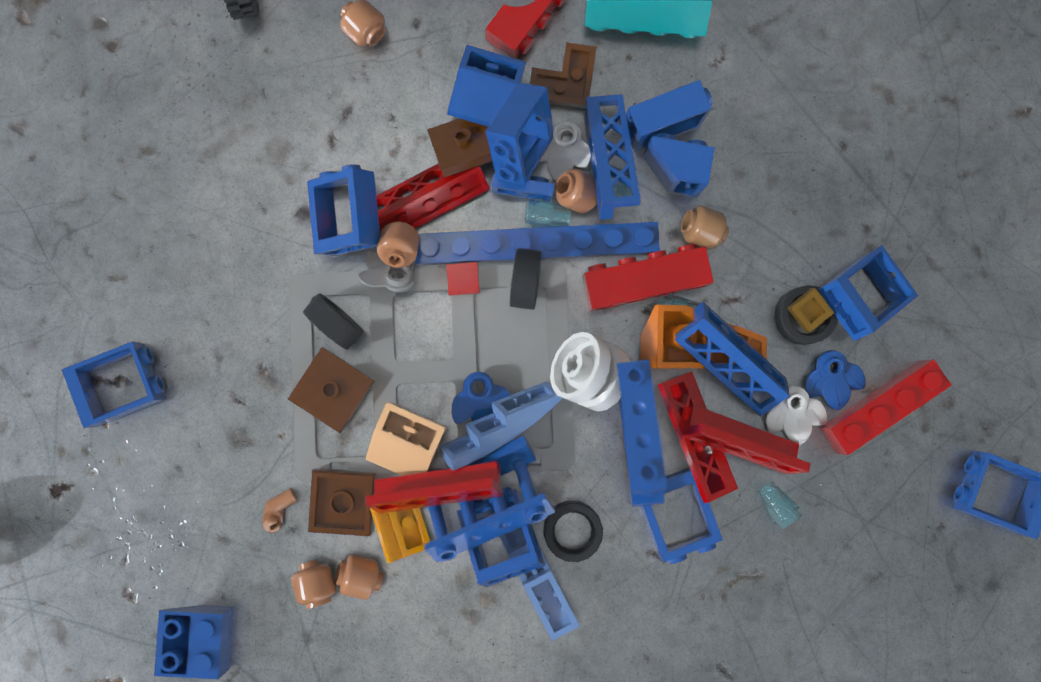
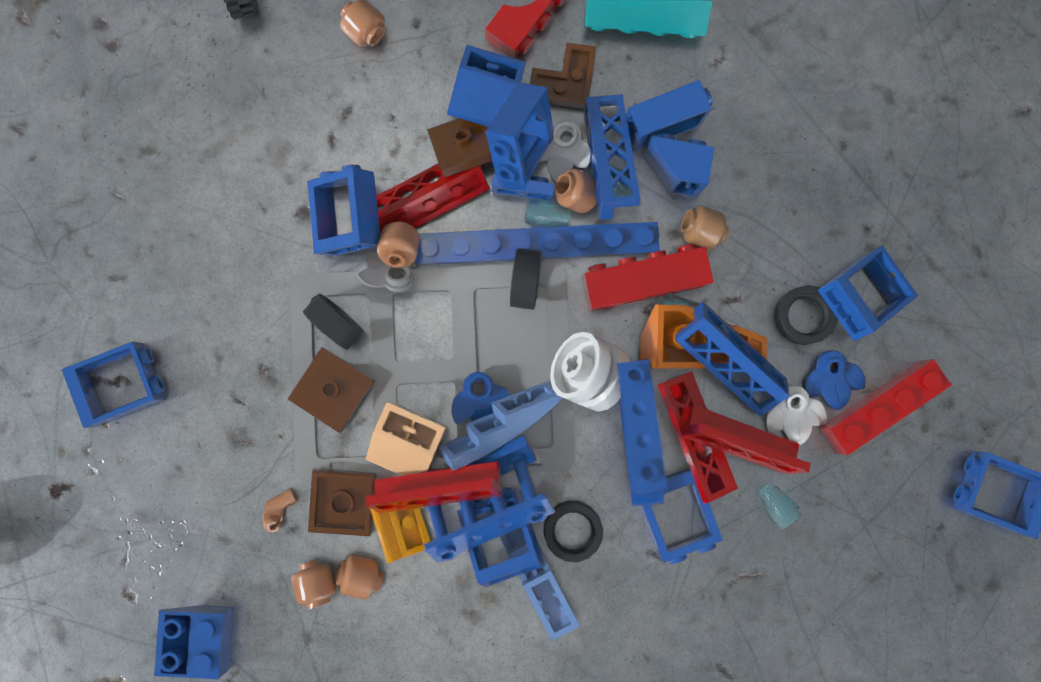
(462, 279): tile -> none
(810, 310): pearl gold plate -> none

